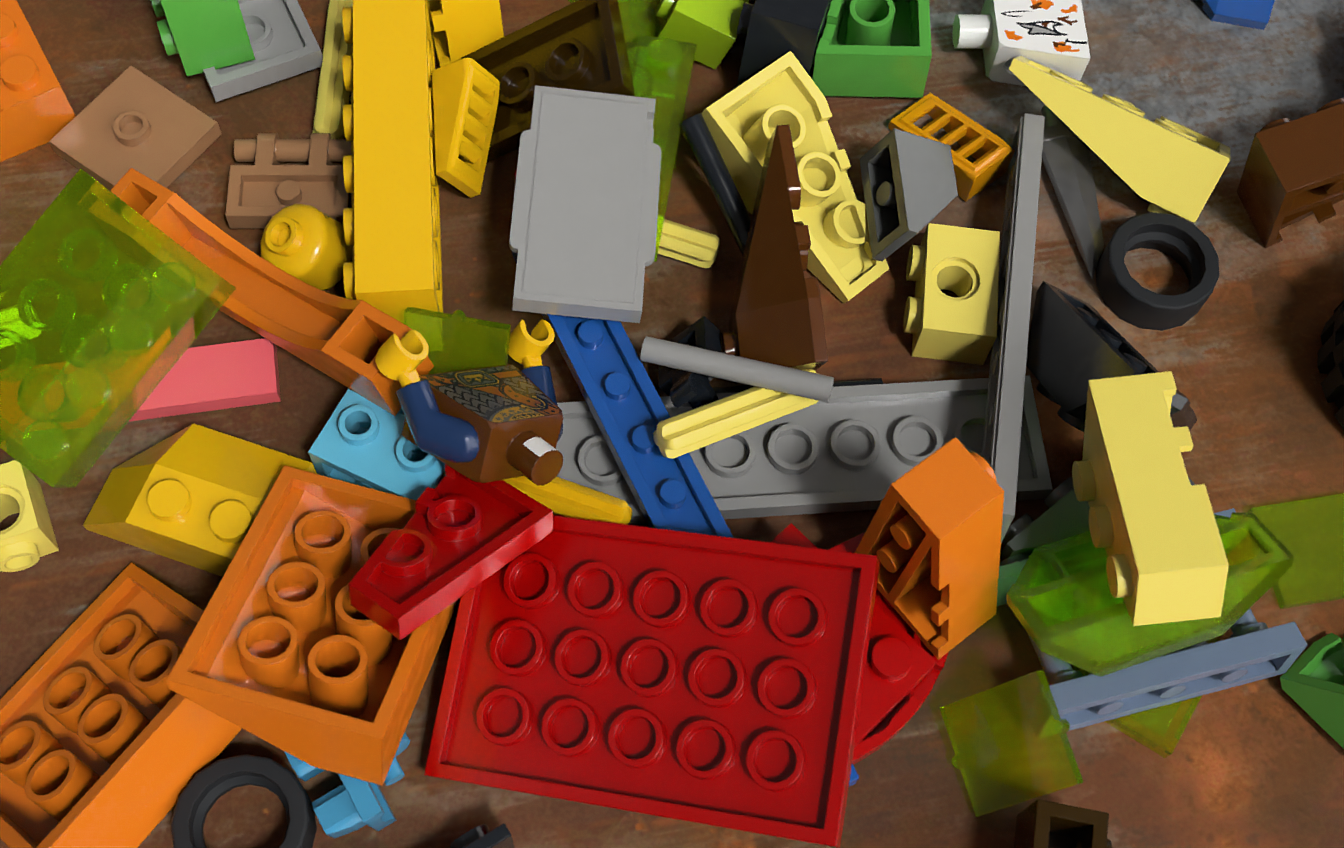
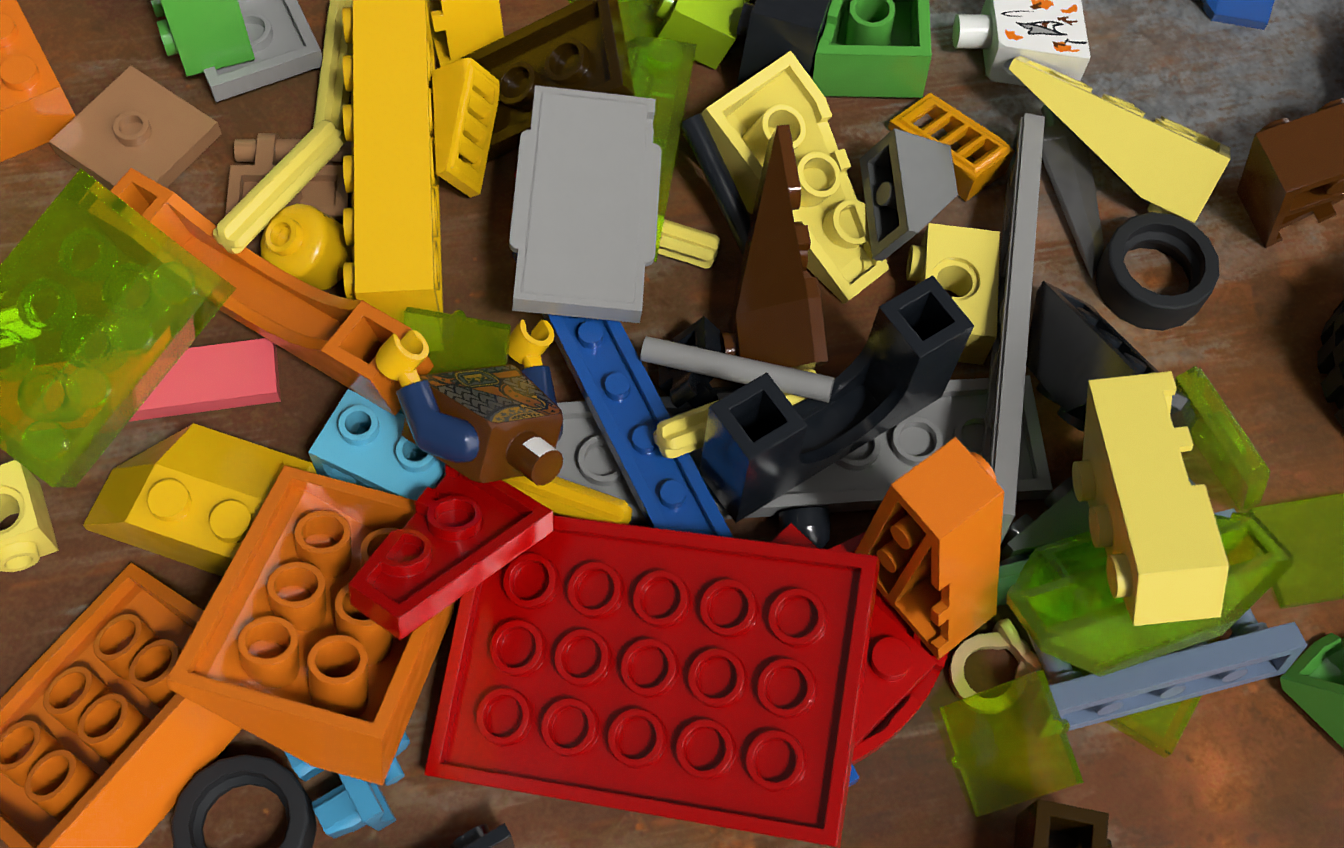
(279, 187): none -> light yellow axle
(766, 446): none -> black arch
(811, 521): none -> black hinge
(1003, 637): none -> tan piece
(1224, 441): none -> clear neon green tile

